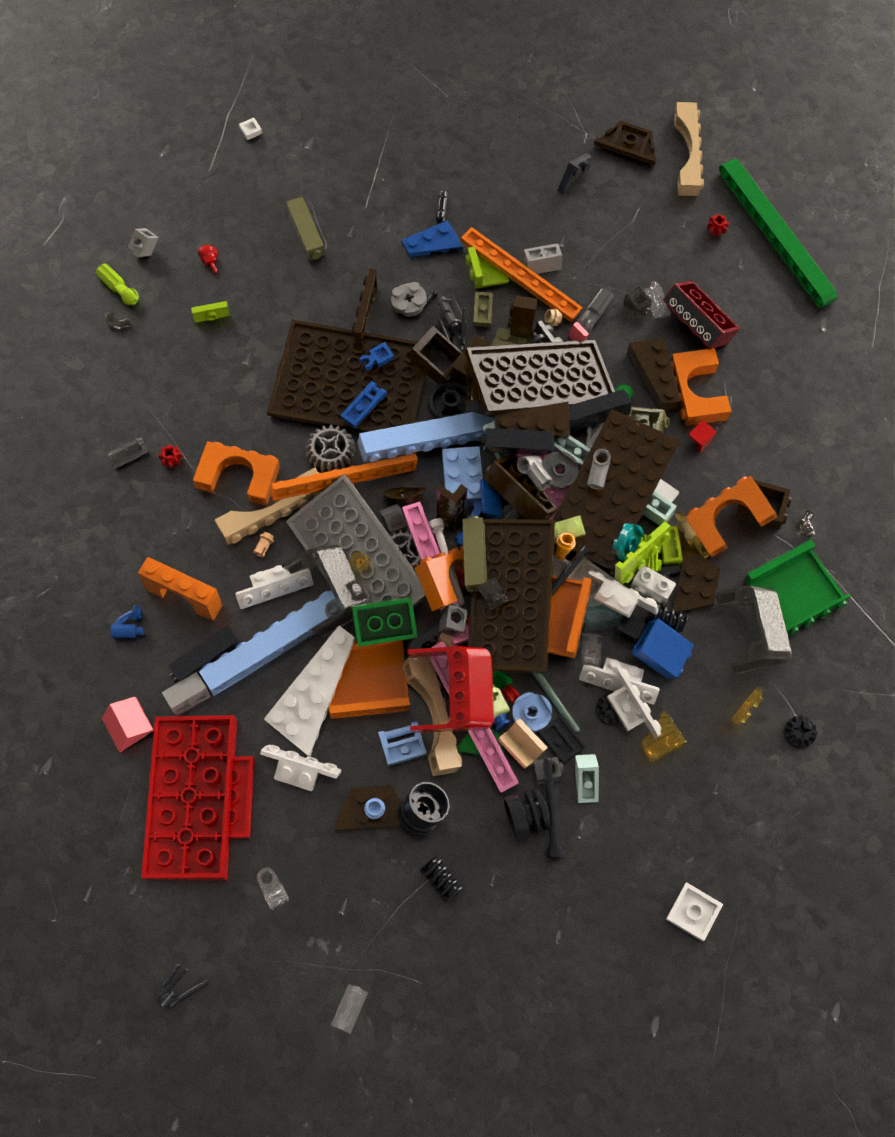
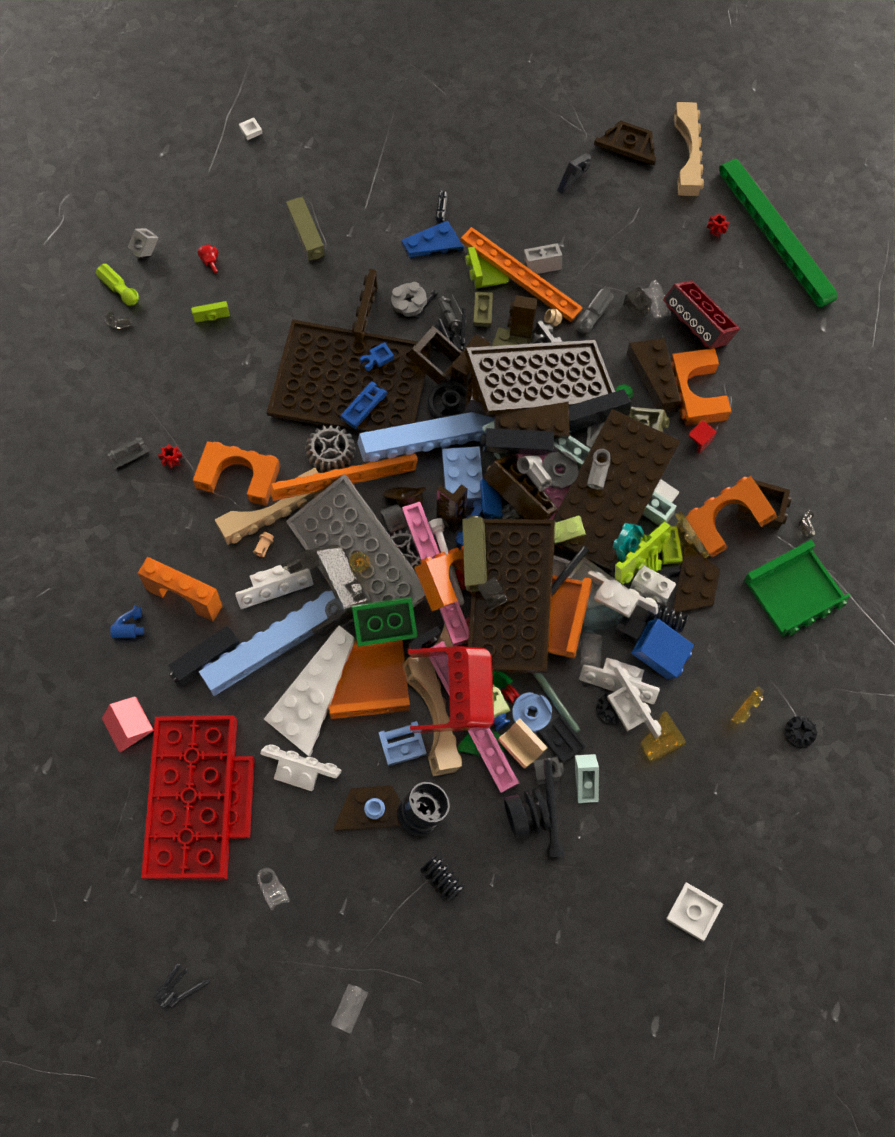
(186, 694): light grey hinge -> none
(446, 624): dark grey brick -> none
(564, 545): light orange cone -> none
(578, 333): coral tile -> none
(775, 644): clear smoke windscreen -> none

